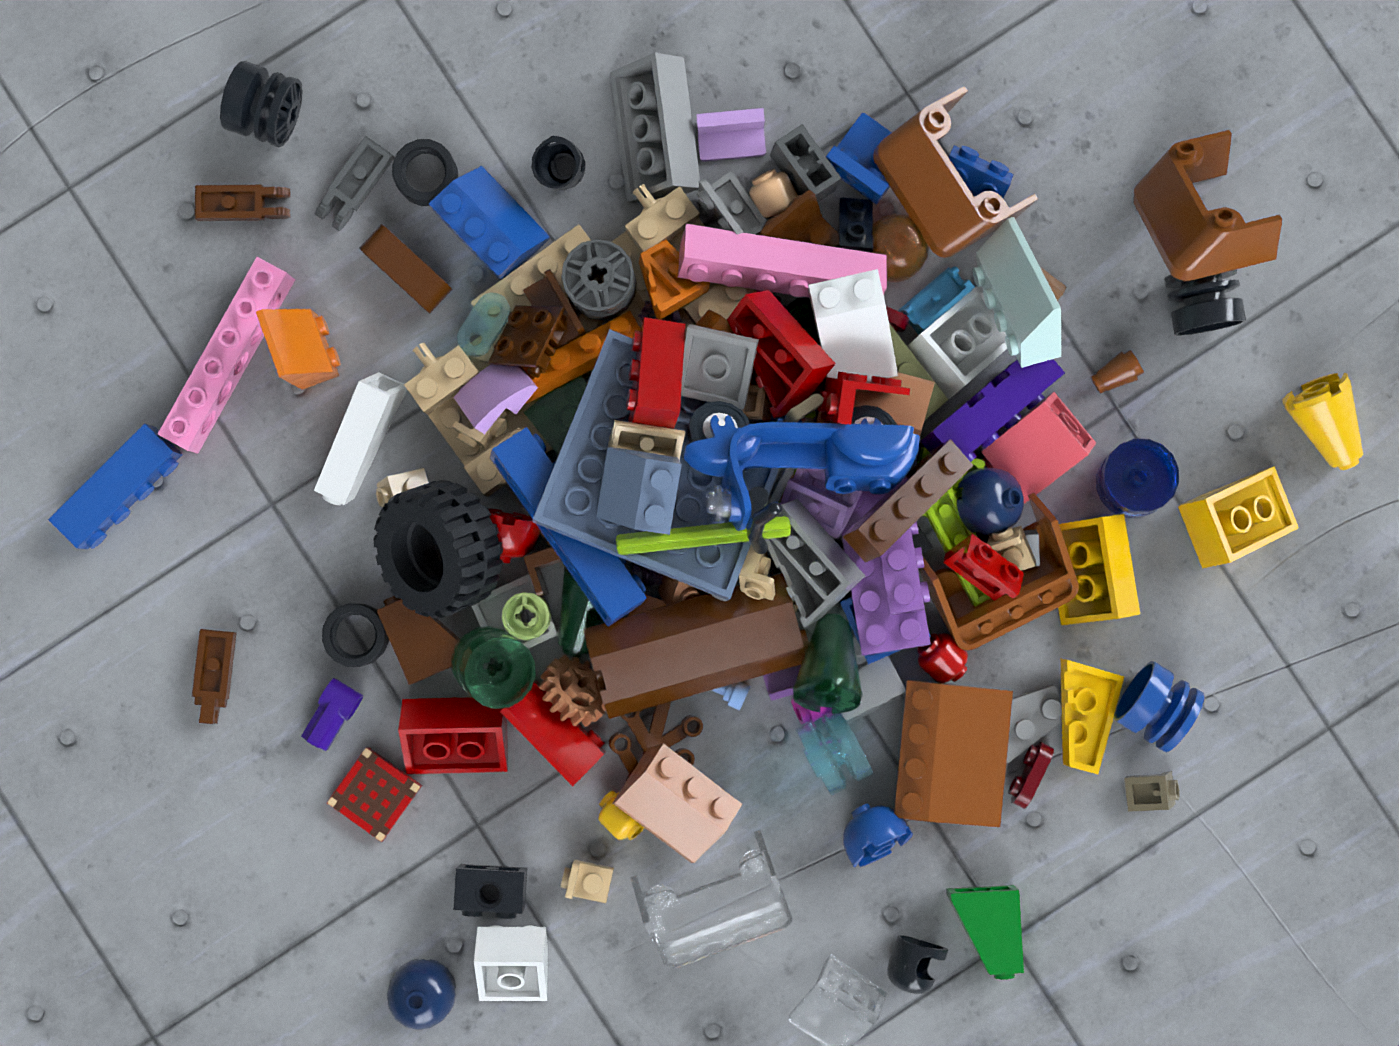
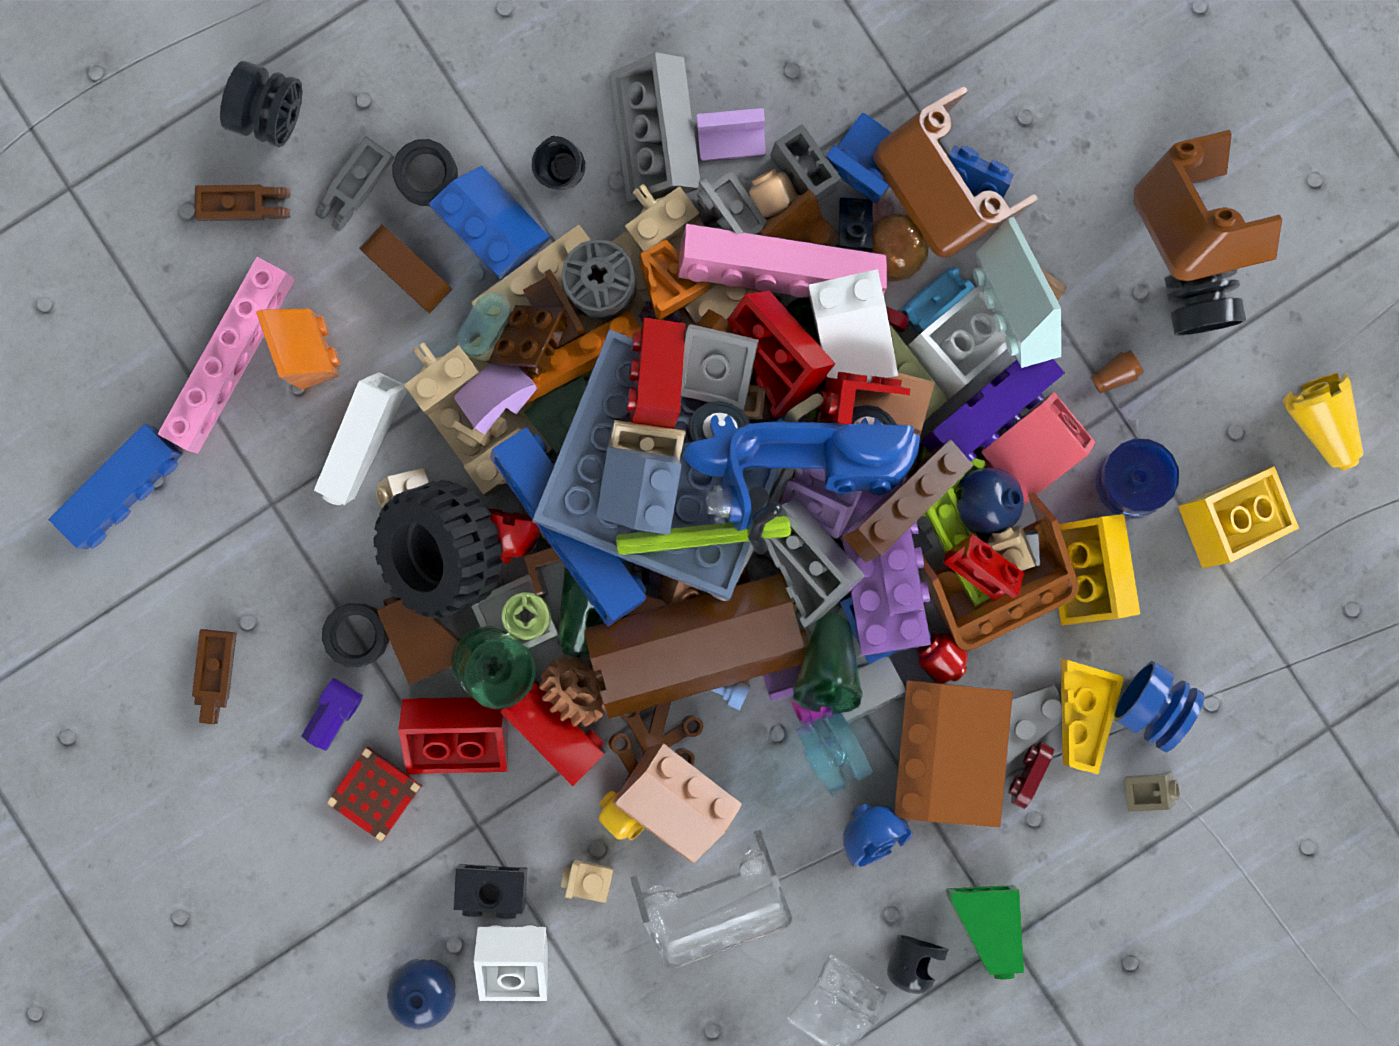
(754, 576): tan bracket -> none

